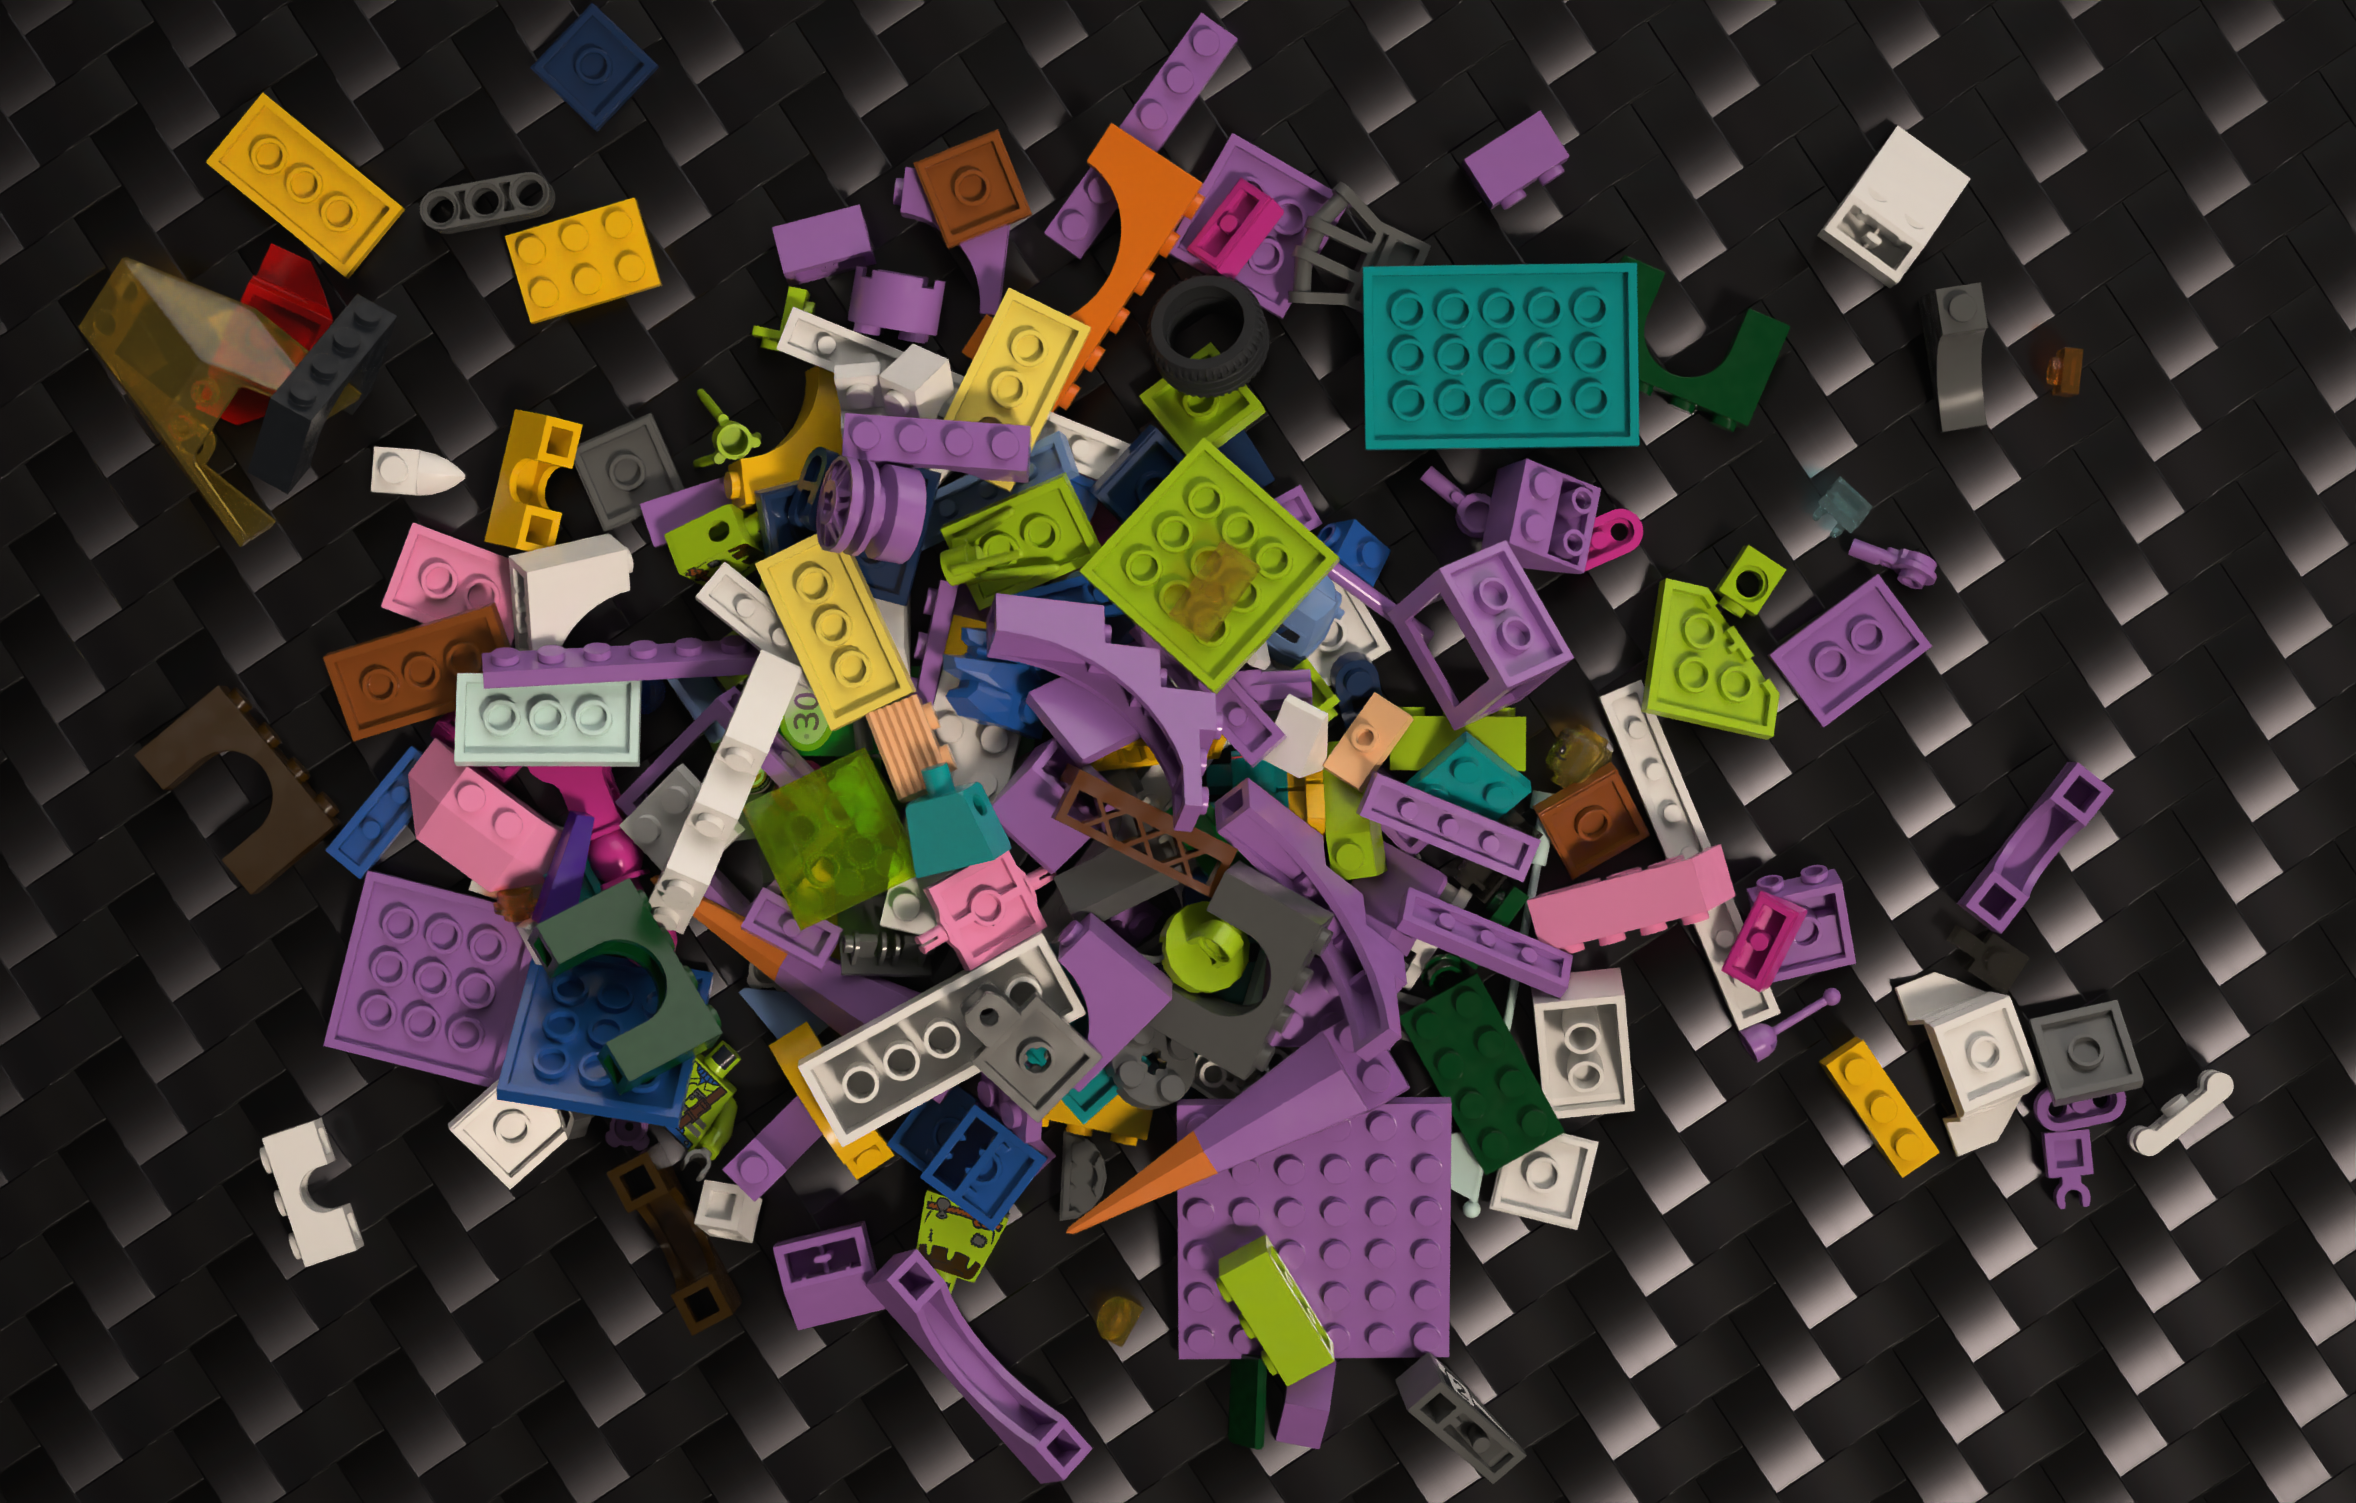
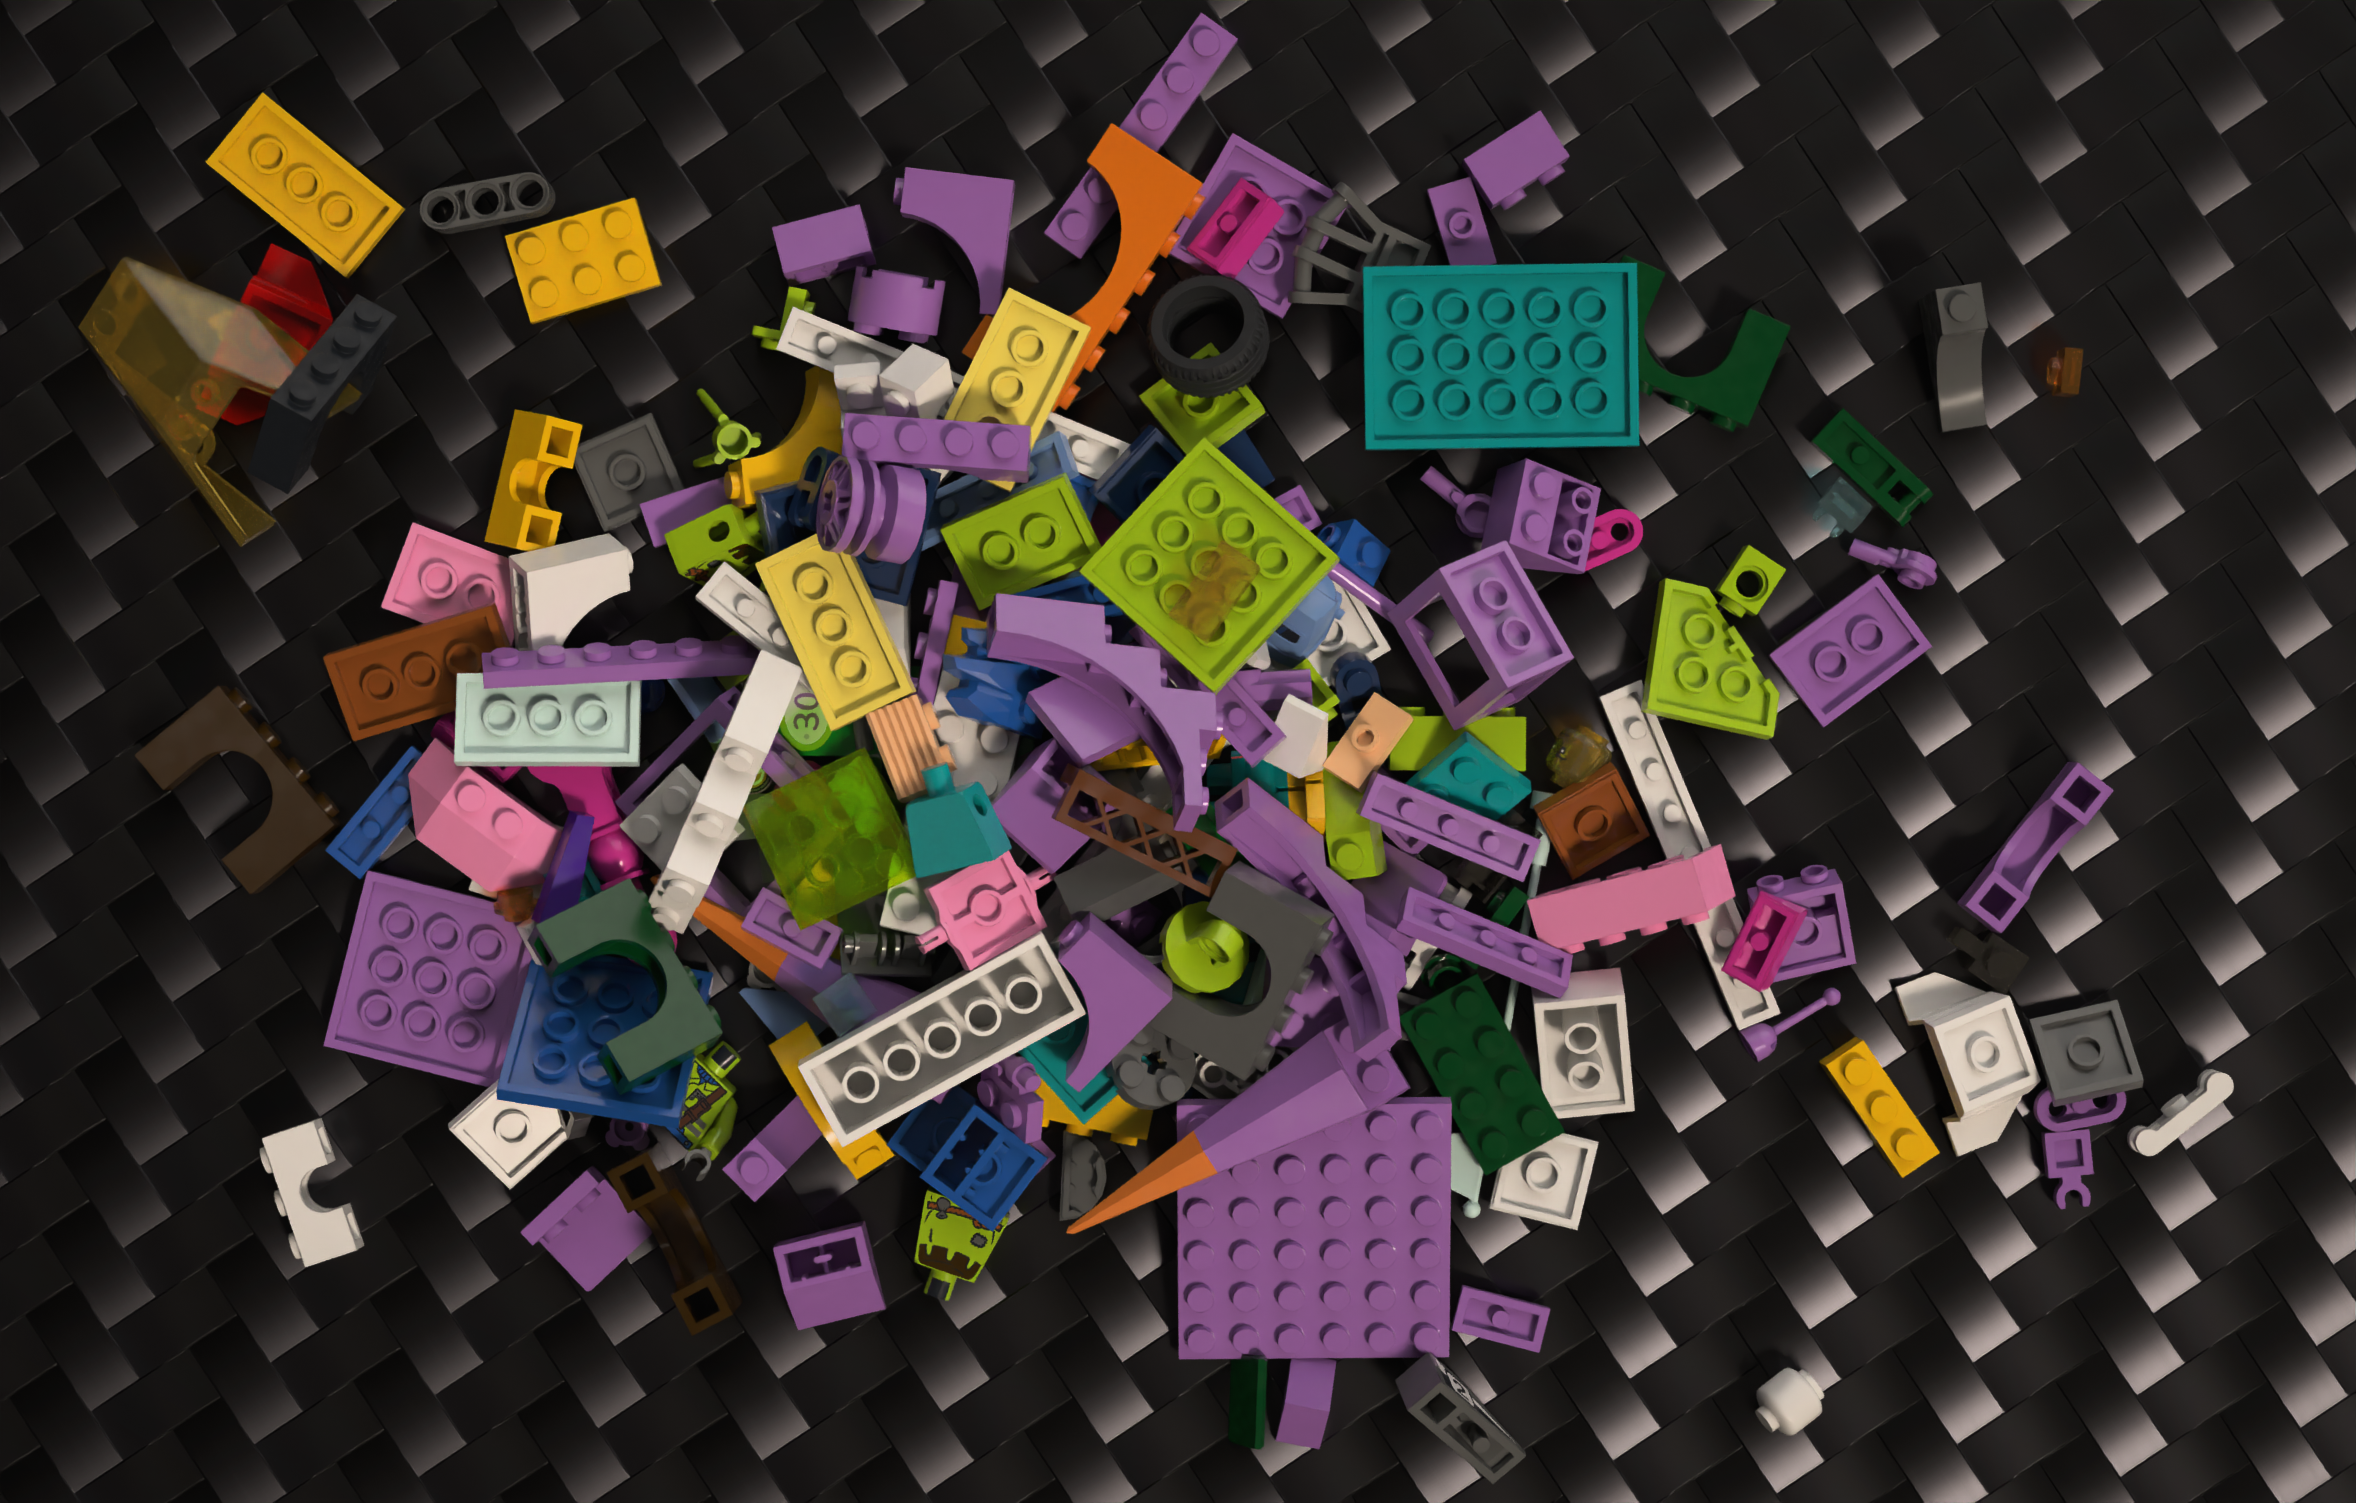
(412, 472): white plate -> none
(588, 1229): none -> medium lavender bracket
(594, 67): dark blue tile -> none
(727, 1212): white brick -> none
(845, 1004): none -> clear light blue tile
(927, 1312): medium lavender arch -> none
(969, 565): lime plant -> none
(972, 189): dark orange tile -> none
(1008, 1036): dark grey plate -> none
(1118, 1319): clear yellow plate -> none
(1274, 1311): lime brick -> none
(1461, 223): none -> medium lavender plate
(1500, 1318): none -> medium lavender plate
(1789, 1401): none -> white head
(1870, 466): none -> dark green plate
(1894, 207): white slope -> none

